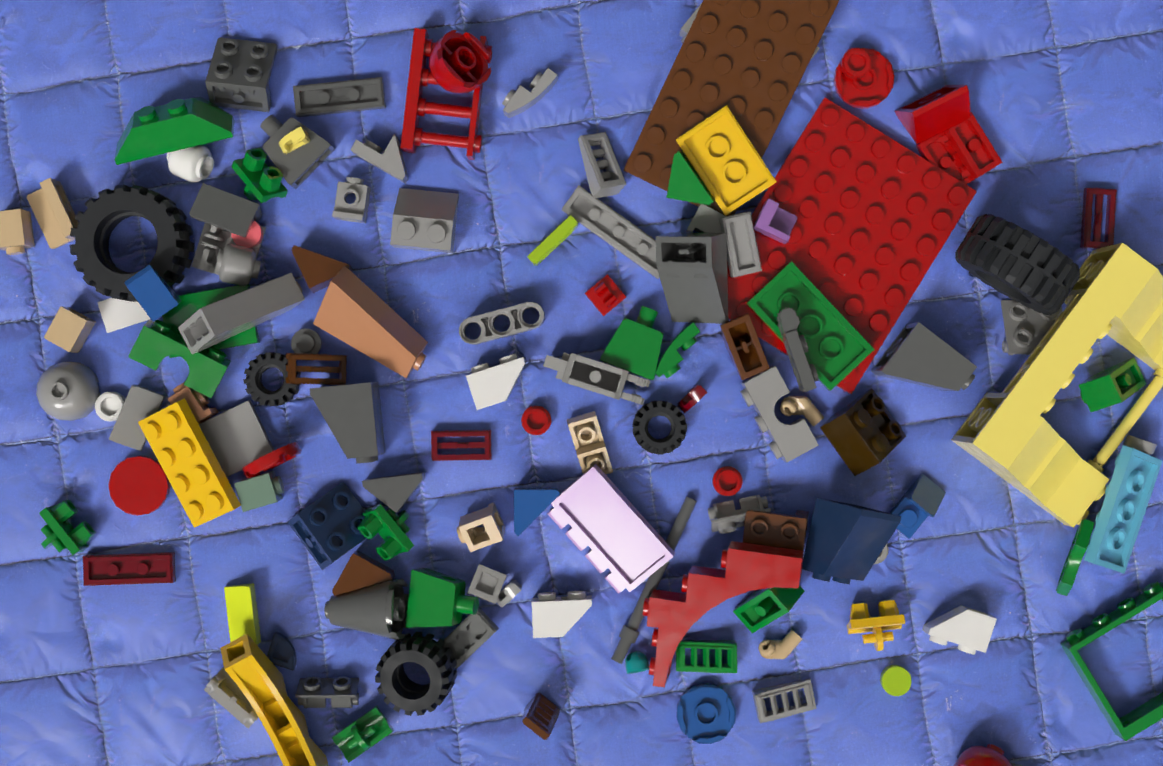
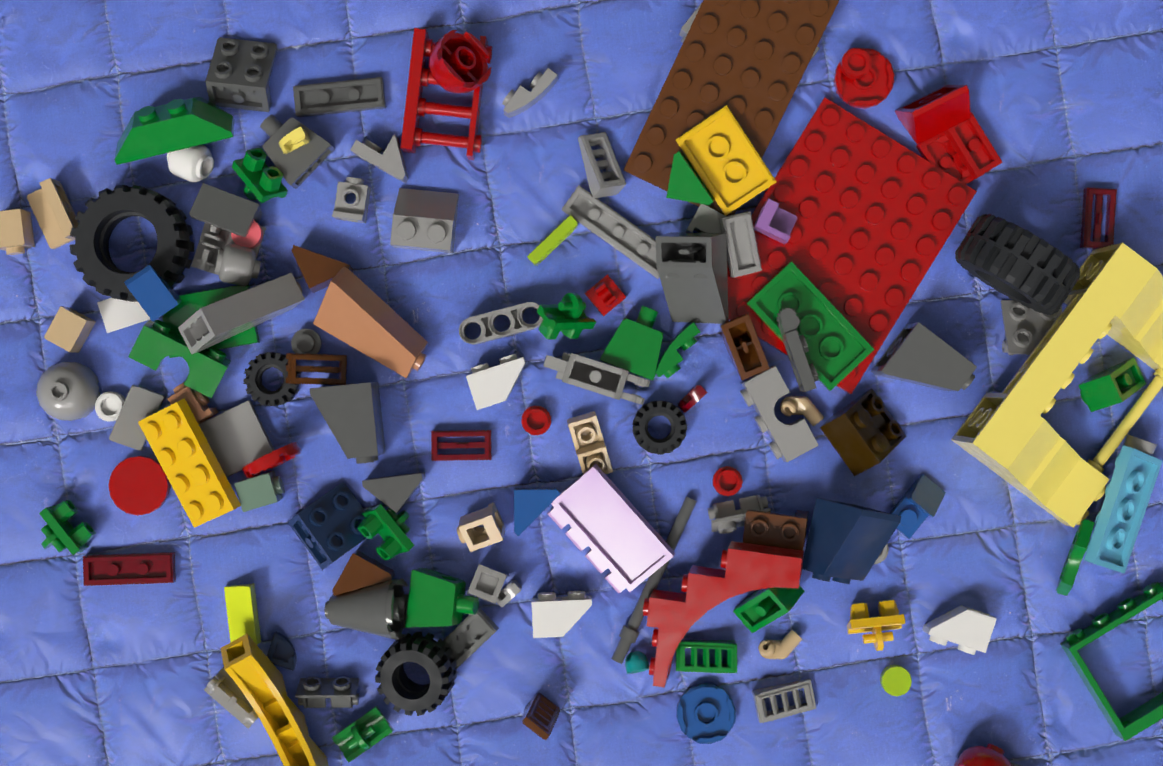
(565, 316): none -> green hips

